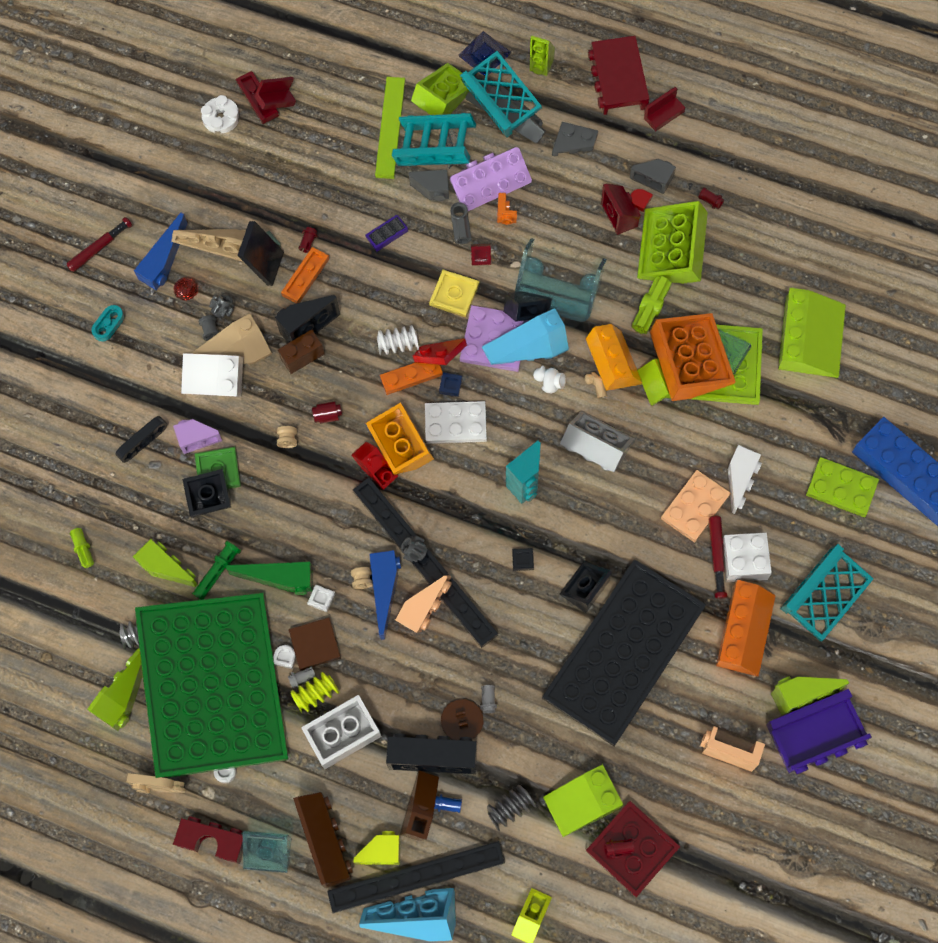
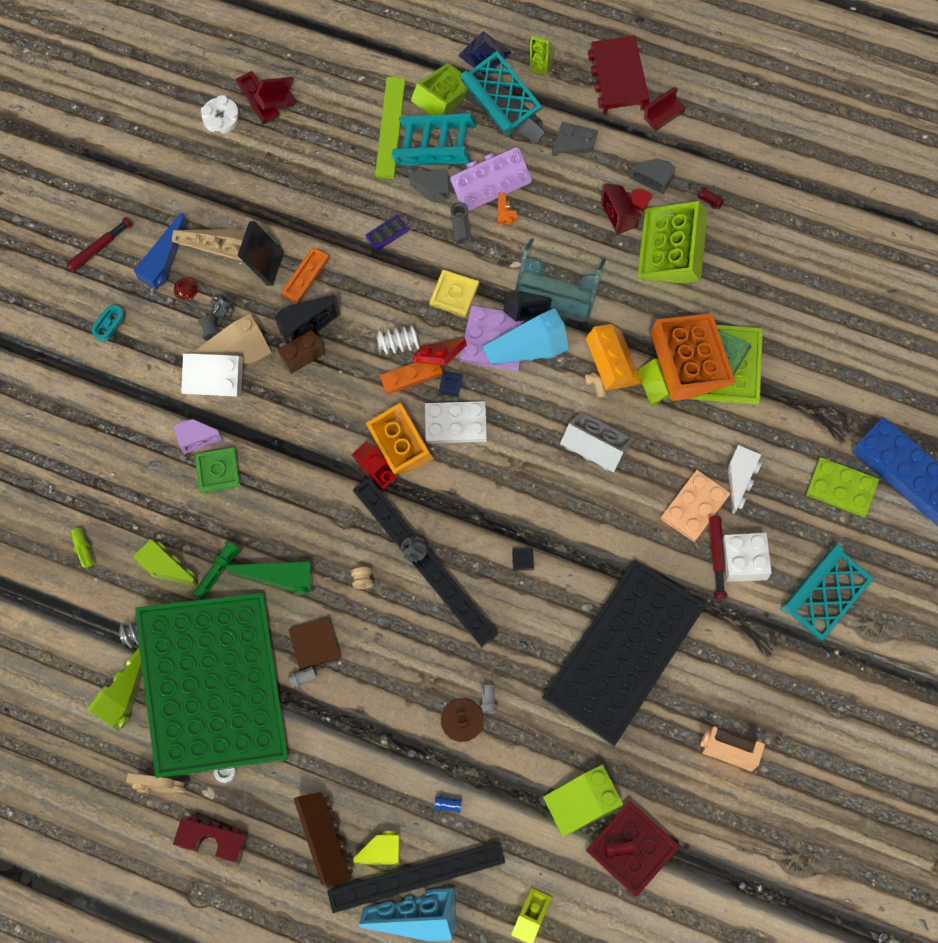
(141, 439): black beam -> none
(207, 493): black slope -> none
(266, 851): clear light blue slope -> none
(284, 657): white tile -> none
(286, 437): tan wheel -> none
(307, 239): dark red pin -> none
(314, 692): neon yellow piece -> none
(321, 598): white tile -> none
(326, 412): dark red brick -> none
(341, 732): white brick -> none
(384, 577): blue slope -> none
(418, 608): light nougat slope -> none
(420, 807): reddish brown slope -> none
(431, 755): black brick -> none
(481, 254): dark red plate -> none
(509, 807): flat silver piece -> none
(523, 474): teal slope -> none
(551, 379): white animal -> none
(586, 585): black slope -> none
(651, 305): lime piece -> none
(746, 628): orange slope -> none
(803, 691): lime slope -> none
(811, 334): lime slope -> none
(818, 732): dark purple panel -> none

